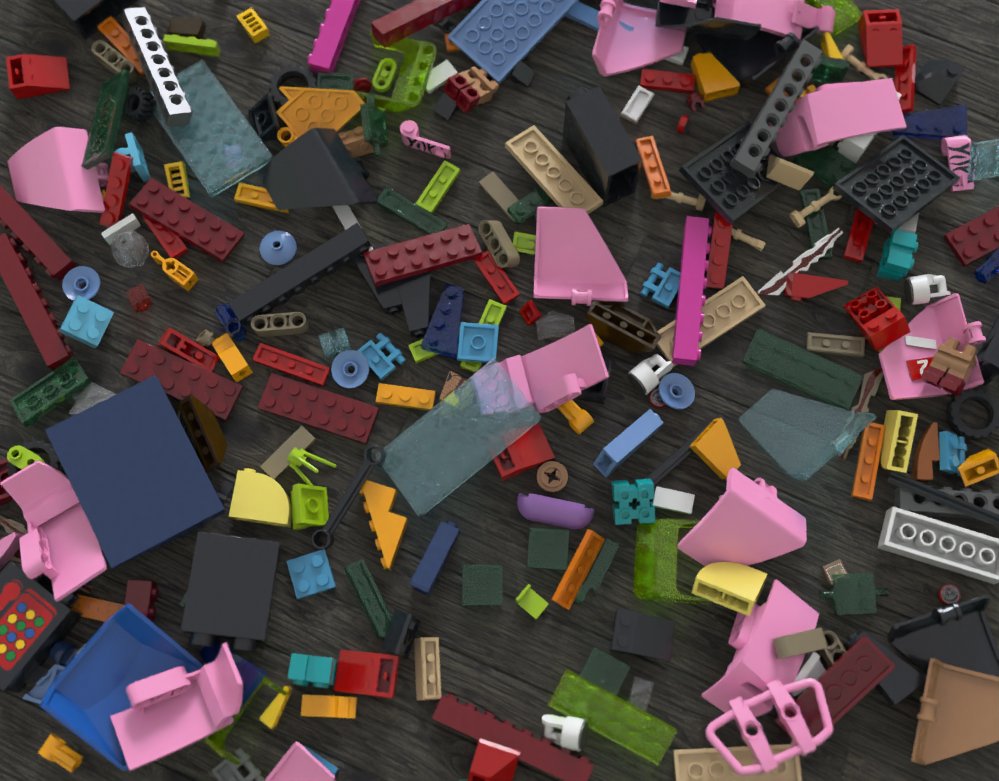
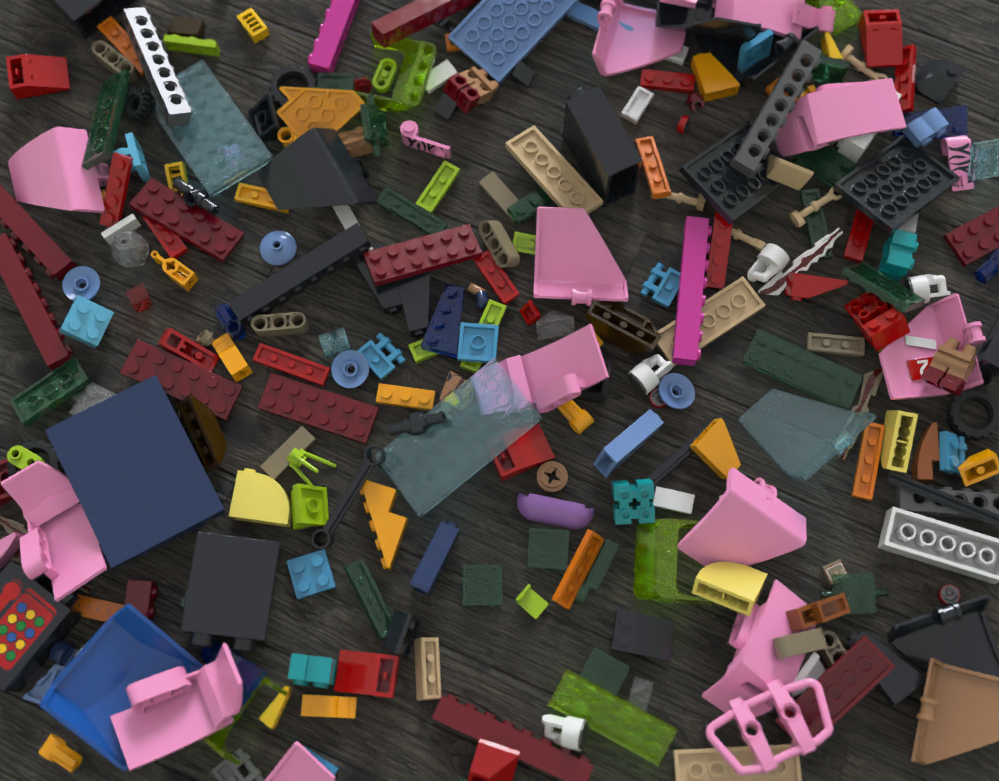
(195, 196): none -> black pin
(417, 423): none -> black pin
(480, 293): none -> arm
(755, 50): none -> dark azure plate
(772, 260): none -> white piece
(818, 612): none -> dark orange slope
(883, 286): none -> clear green plate
(926, 127): none -> medium blue brick

